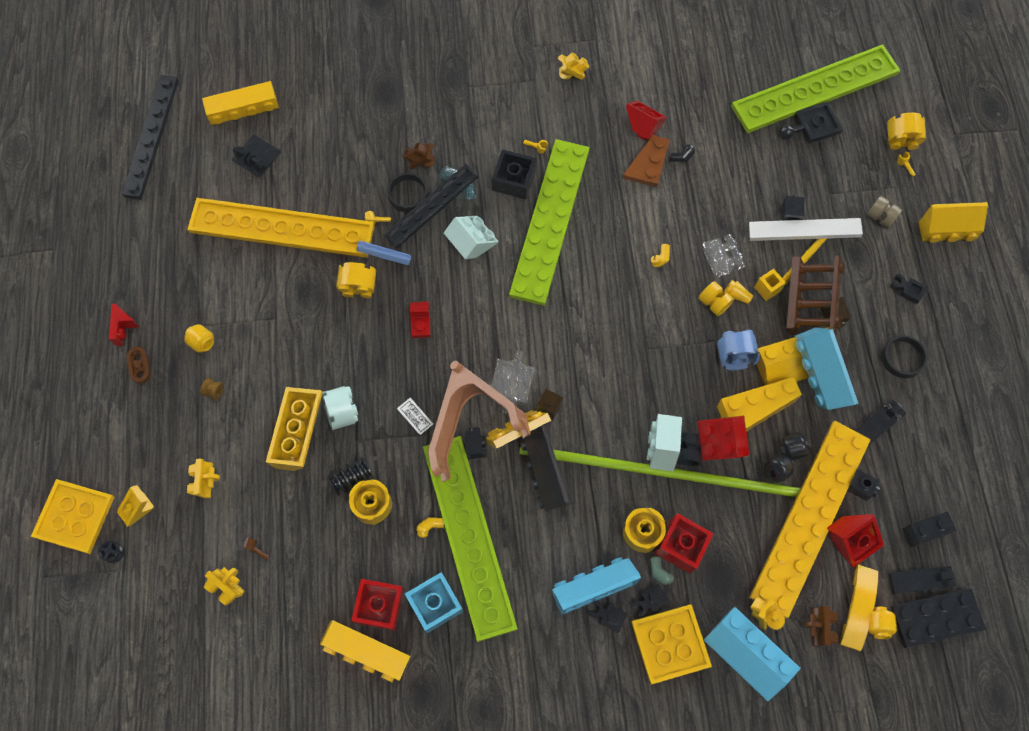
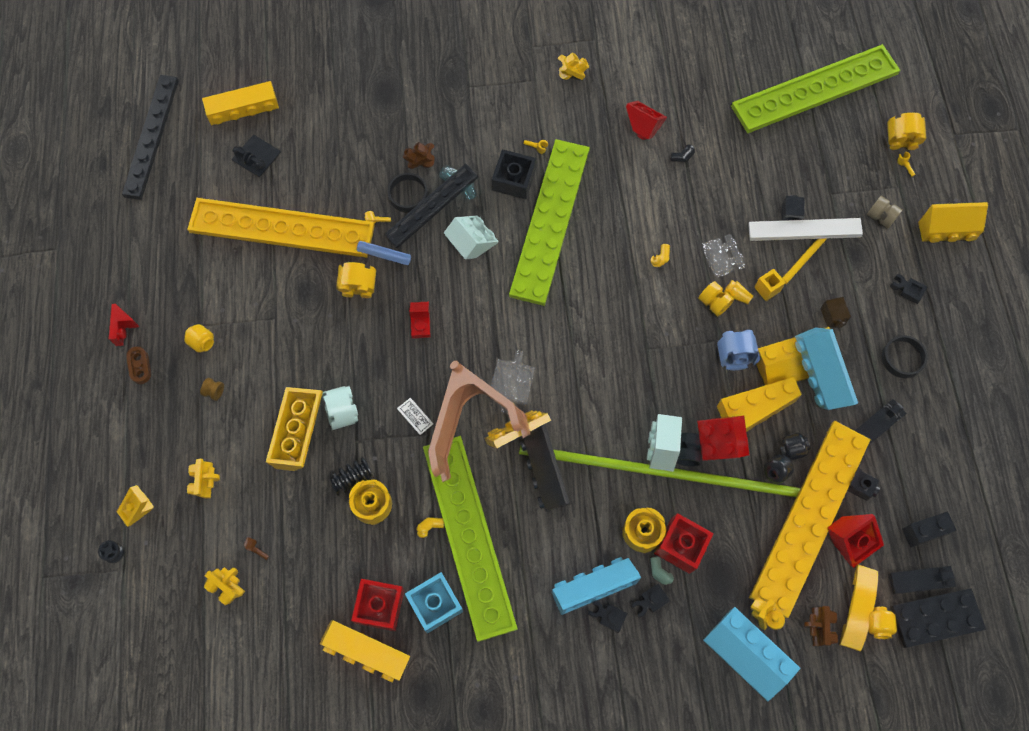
(73, 516): yellow plate -> none
(474, 444): black brick -> none
(549, 403): dark brown brick -> none
(649, 162): dark orange wing -> none
(671, 644): yellow plate -> none
(797, 286): reddish brown fence -> none
(816, 123): black plate -> none

